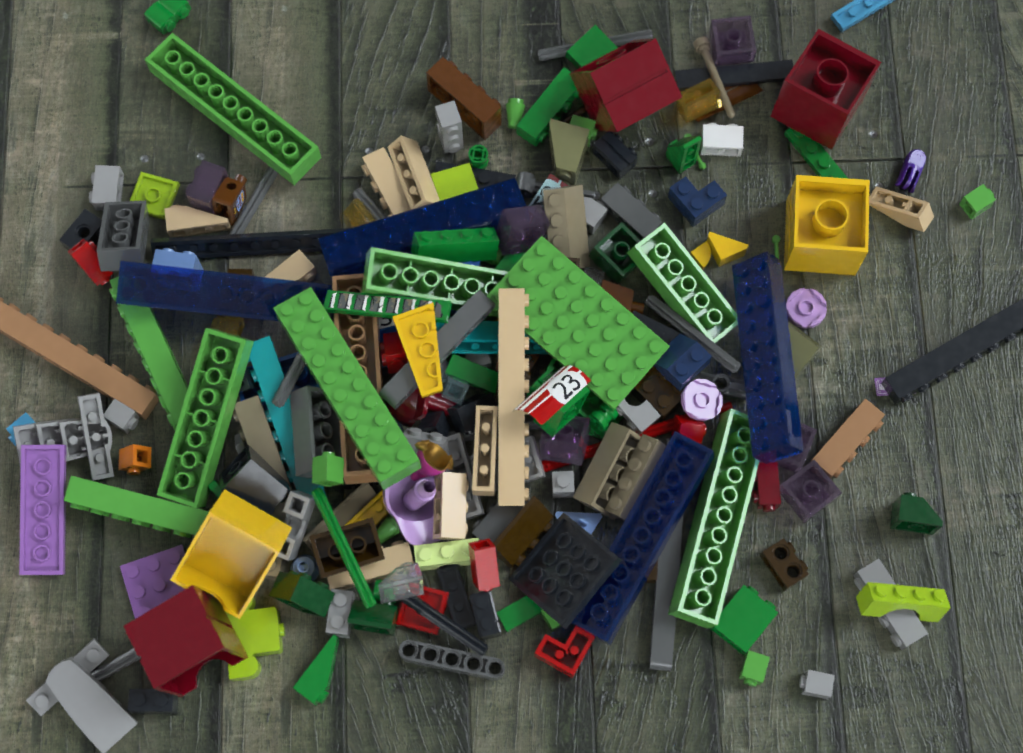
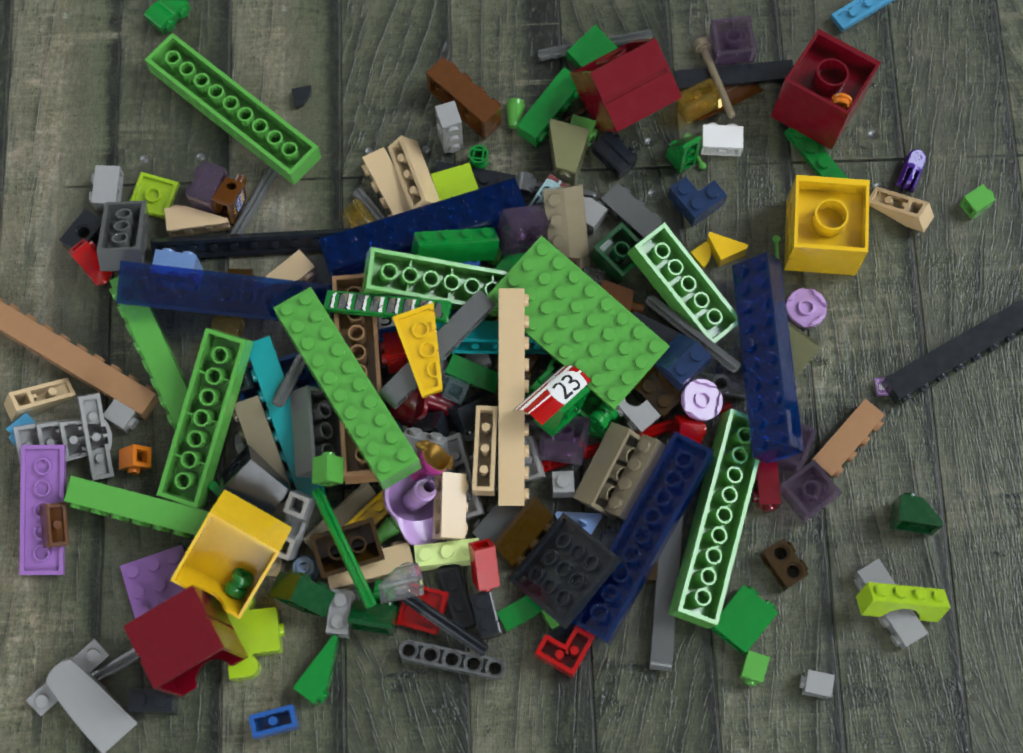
(38, 398): none -> tan slope
(54, 524): none -> reddish brown slope
(238, 584): none -> green wheel
(274, 722): none -> blue brick
(301, 95): none -> black tile
(842, 100): none -> orange plate

